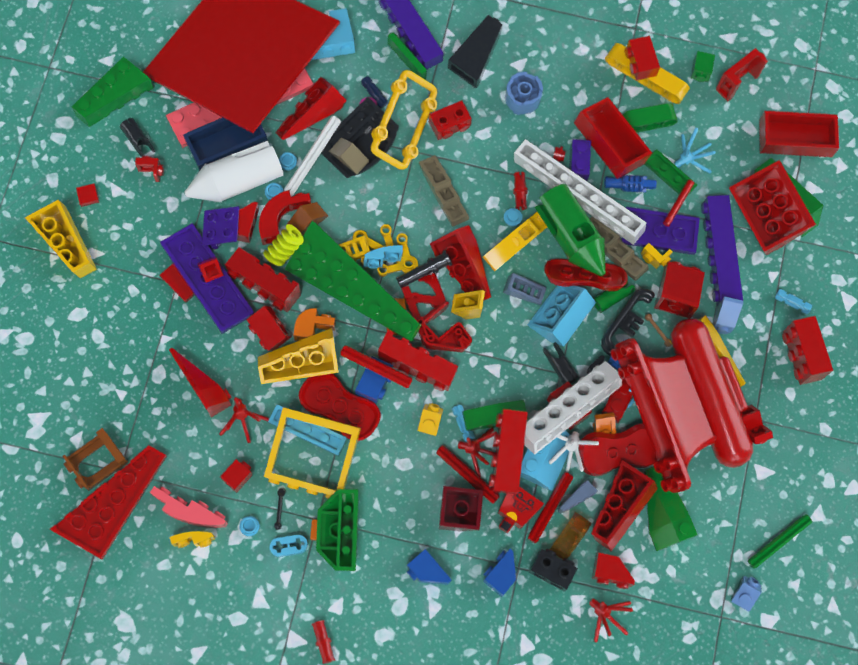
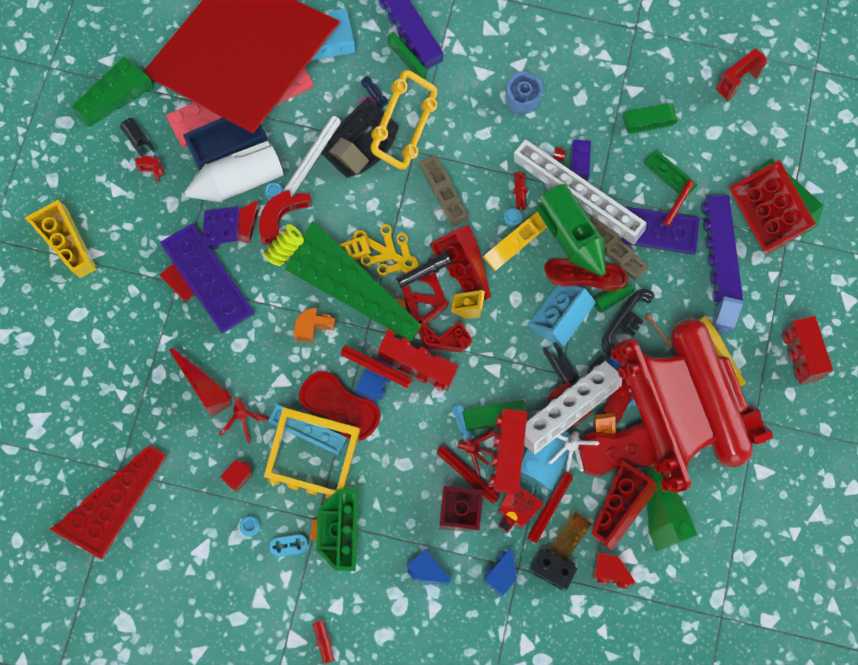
(73, 461): dark orange panel -> none
(87, 195): red tile -> none
(194, 514): coral slope -> none
(199, 538): yellow slope -> none
(210, 269): red slope -> none
(263, 280): red wedge -> none
(268, 328): red brick -> none
(281, 493): black hinge -> none
(288, 161): medium azure plate -> none
(300, 359): yellow wedge -> none
(307, 214): dark orange slope -> none
(320, 103): red wedge -> none
(376, 257): medium azure slope -> none
(430, 419): yellow bracket -> none
(450, 120): red brick -> none
(474, 54): black slope -> none
(514, 292): sand blue slope -> none
(583, 493): sand blue slope -> none
(604, 611): red plant -> none
(612, 137): red piece -> none
(630, 183): blue hinge -> none
(642, 58): red brick -> none
(653, 257): yellow bracket -> none
(663, 84): yellow beam -> none
(680, 290): red slope -> none
(688, 157): medium azure plant -> none
(702, 66): green brick -> none
(747, 593): medium blue bracket -> none
(779, 541): green axle -> none
(793, 301): medium azure axle -> none
(799, 134): red piece -> none

